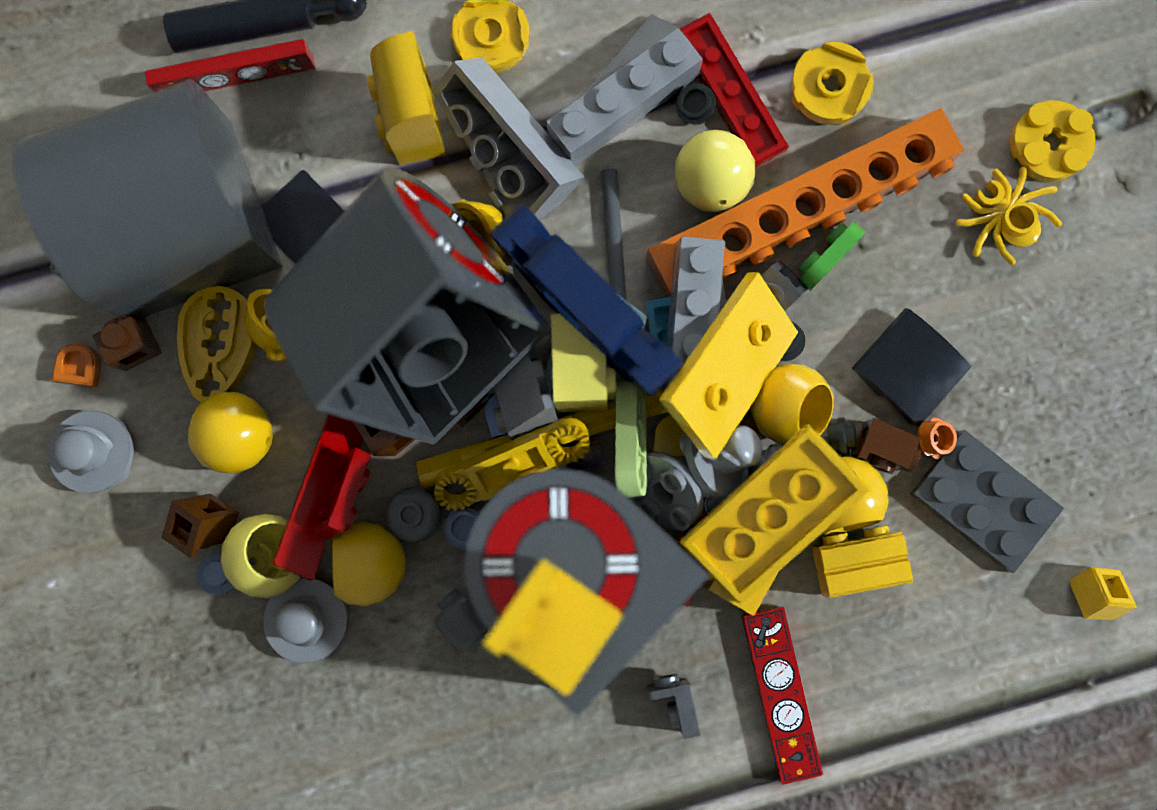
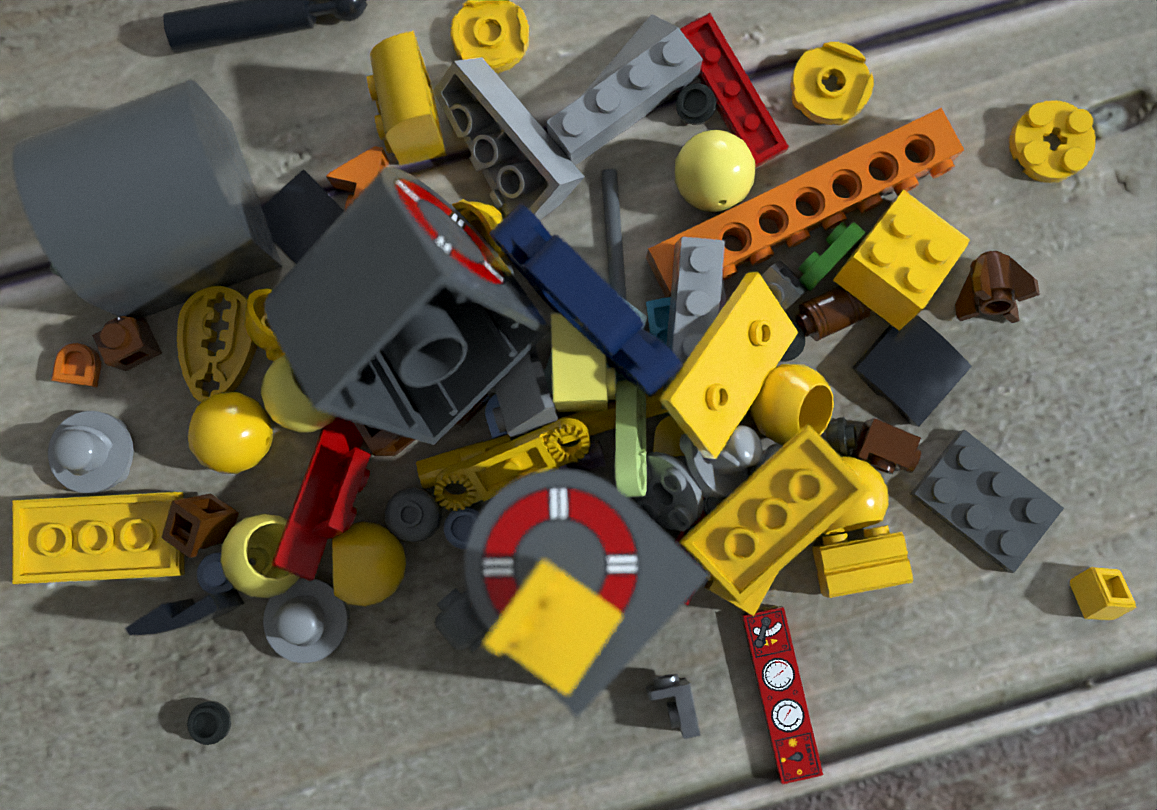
(93, 538): none -> yellow plate
(185, 613): none -> black slope
(209, 722): none -> pearl dark grey plate
(236, 67): red tile -> none
(288, 402): none -> light yellow helmet
(358, 172): none -> orange slope
(830, 313): none -> reddish brown head
(902, 260): none -> yellow brick
(936, 438): orange plate -> none
(995, 285): none -> reddish brown brick
(1008, 214): yellow animal -> none

